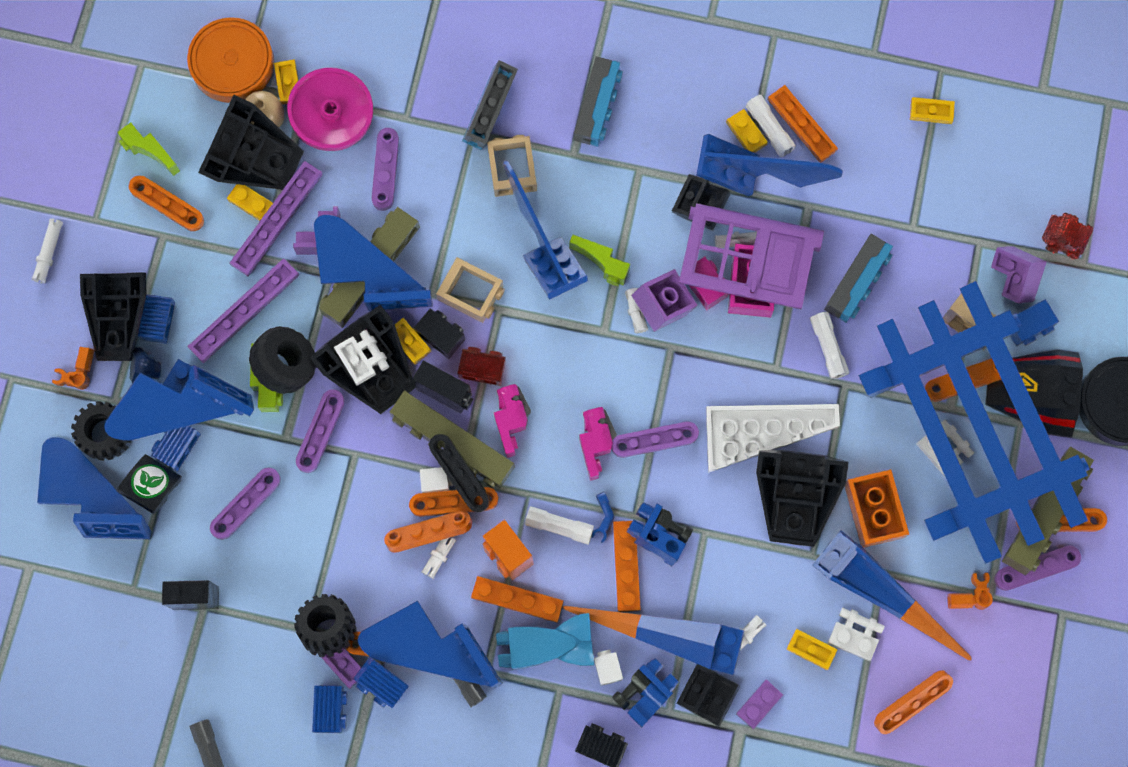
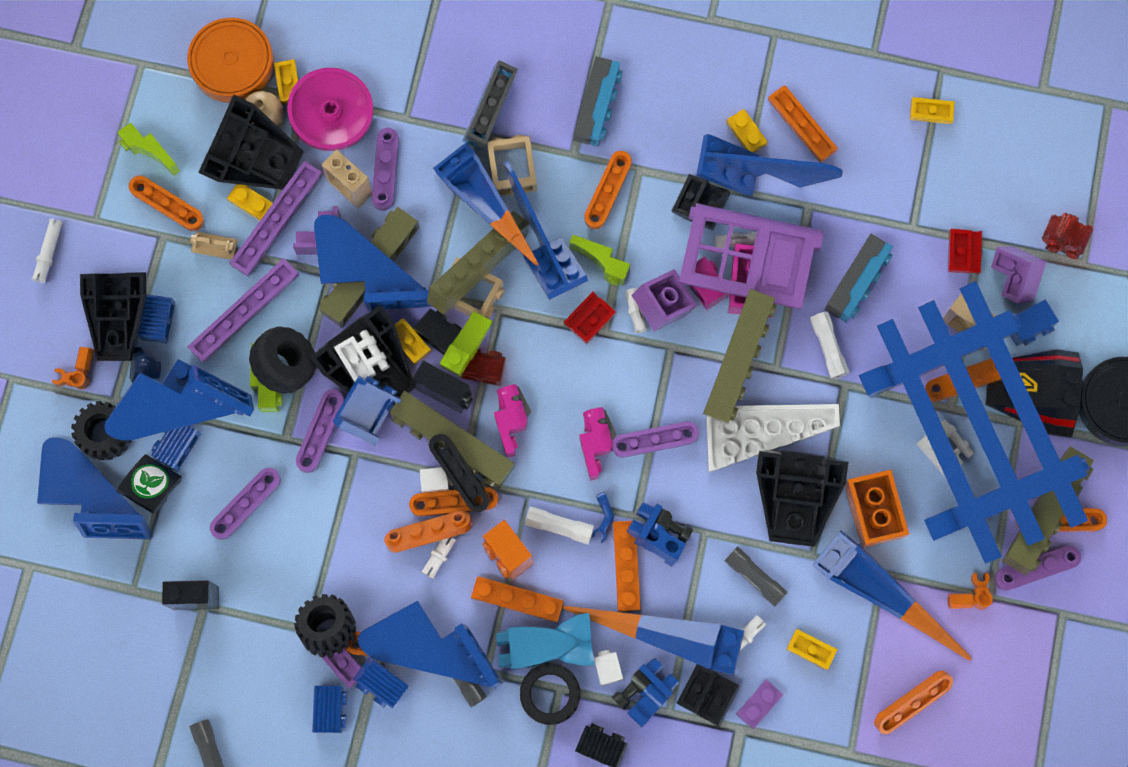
(213, 245): none -> tan hinge
(350, 183): none -> tan window
(365, 409): none -> panel
(466, 344): none -> lime slope
(472, 184): none -> blue plate
(472, 267): none -> olive brick
(528, 682): none -> black tyre
(589, 317): none -> red plate
(608, 190): none -> orange plate
(739, 355): none -> olive brick
(757, 577): none -> dark grey axle
(779, 138): white axle -> none
(854, 641): white plate -> none
(964, 251): none -> red plate

